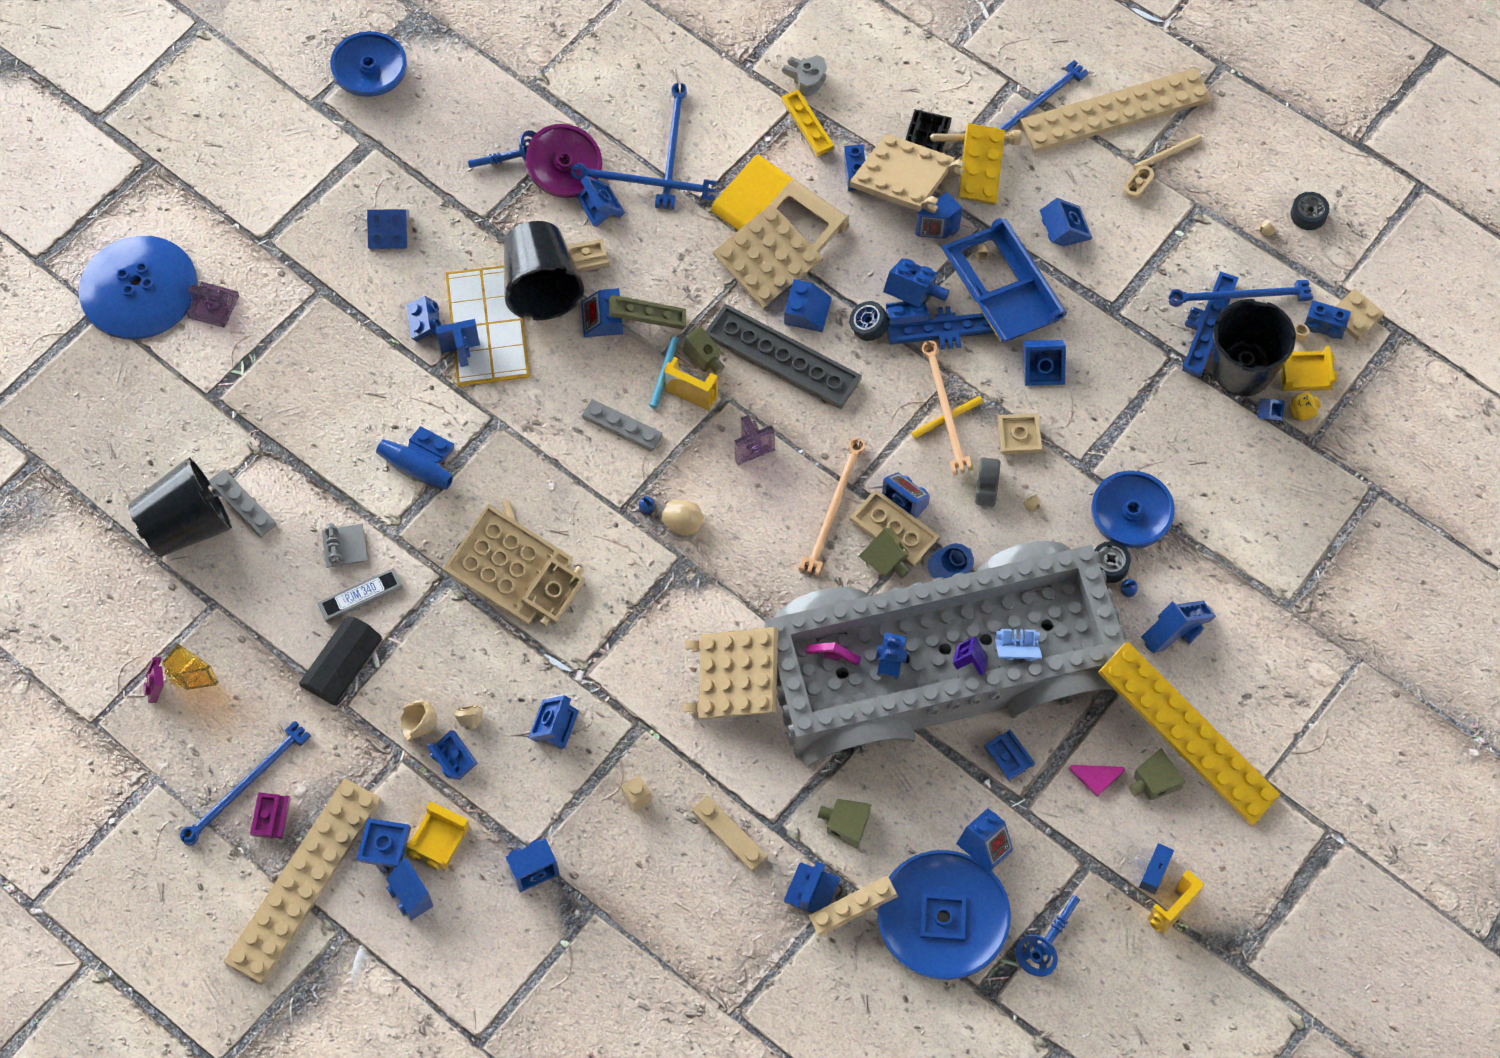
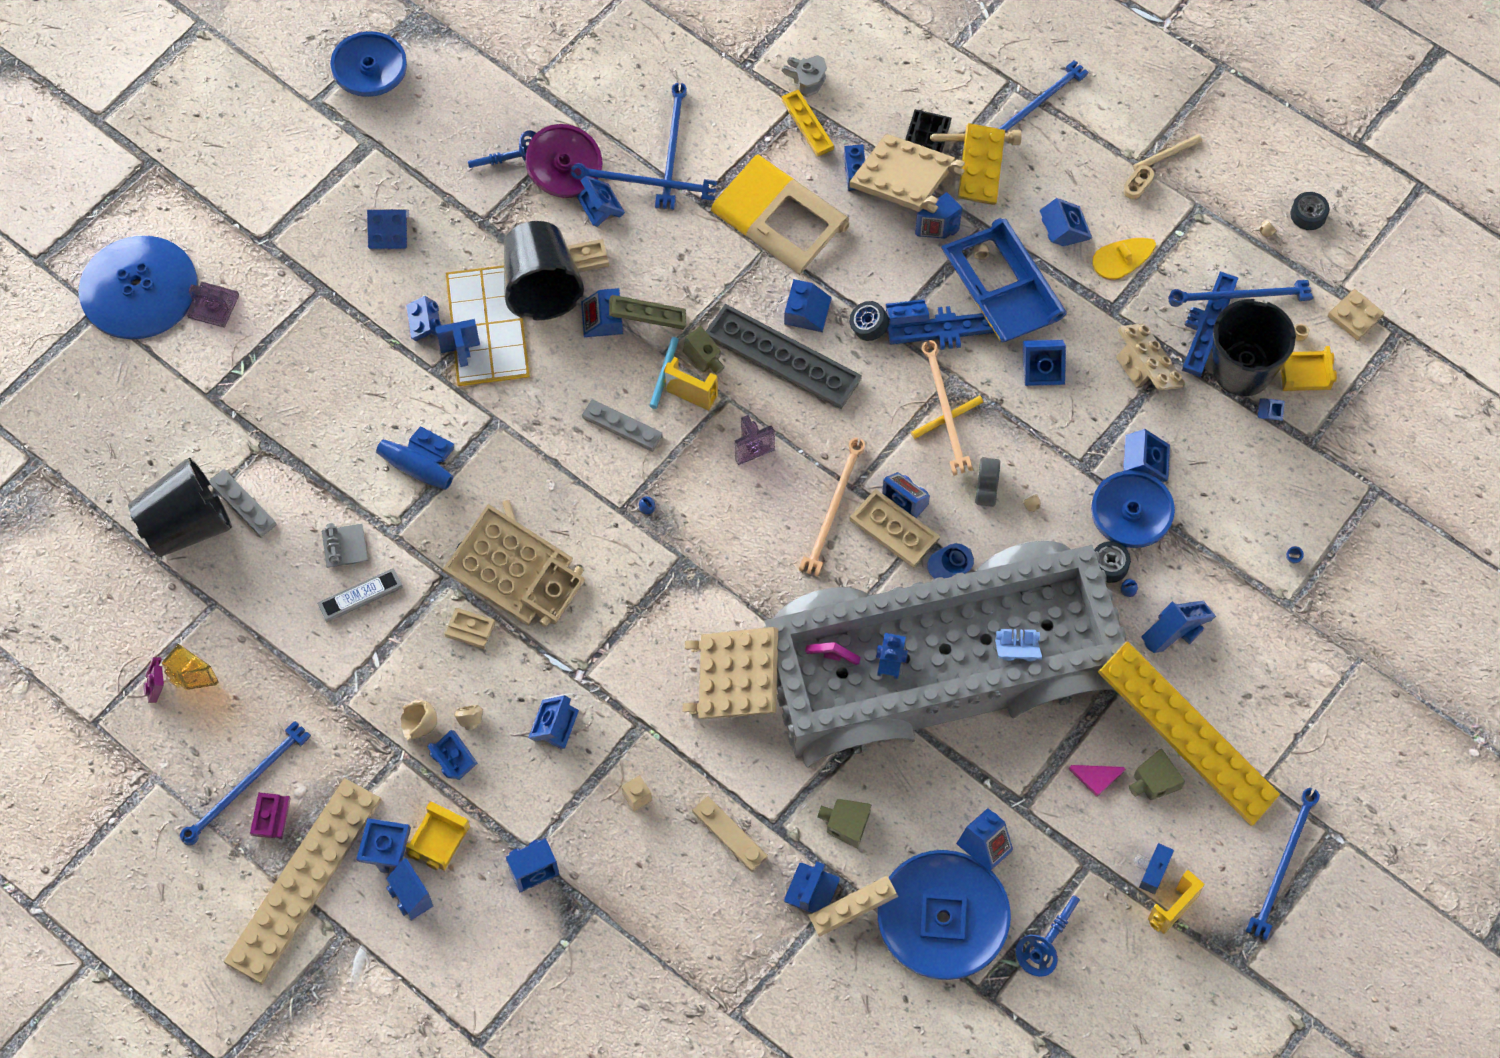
(341, 660): black piece -> none
(470, 628): none -> tan plate
(682, 517): tan hair -> none
(767, 256): tan plate -> none
(887, 554): olive torso -> none
(913, 283): blue brick -> none
(970, 652): dark purple panel -> none
(1009, 755): blue plate -> none
(1019, 433): tan plate -> none
(1115, 110): tan plate -> none
(1122, 257): none -> yellow shield
(1146, 360): none -> tan bracket
(1147, 454): none -> blue slope
(1261, 923): none -> blue hinge
(1294, 551): none -> blue hinge
(1304, 406): yellow head -> none
(1327, 319): blue bracket -> none

